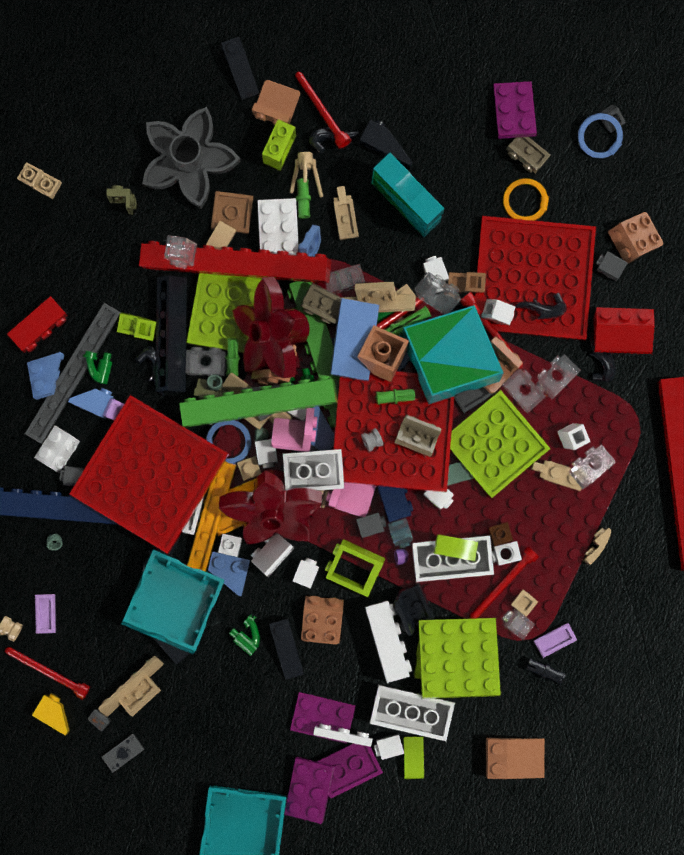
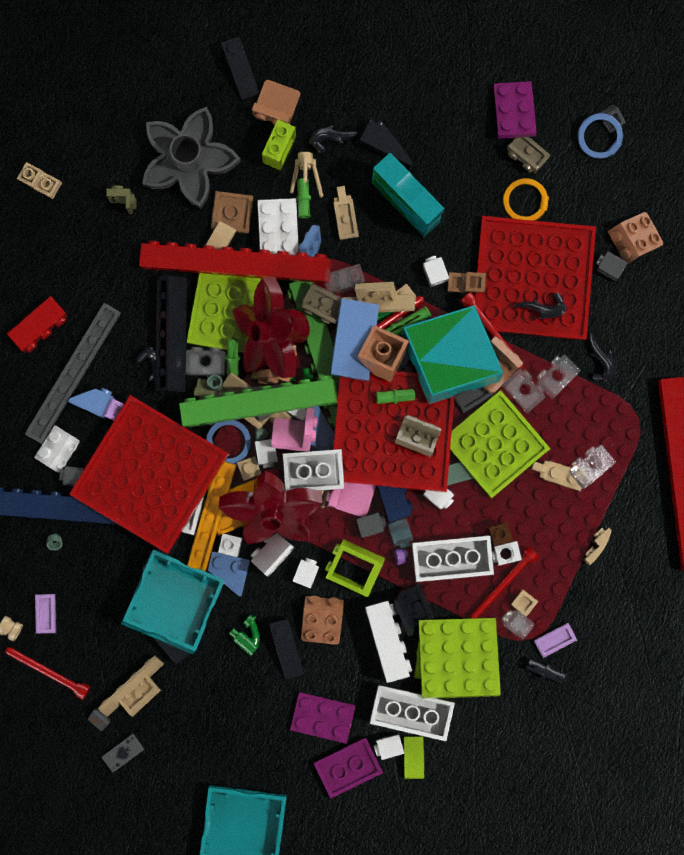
(44, 375): medium blue wing -> none
(52, 713): yellow slope -> none
(102, 373): green plant -> none
(136, 326): lime slope -> none
(180, 251): clear brick -> none
(309, 790): magenta plate -> none
(341, 139): red piece -> none
(343, 735): white plate -> none
(372, 439): light grey wheel -> none
(444, 301): clear brick -> none
(455, 547): lime slope -> none
(498, 312): white brick -> none
(514, 758): nougat slope -> none
(573, 436): white brick -> none
(623, 330): red slope -> none

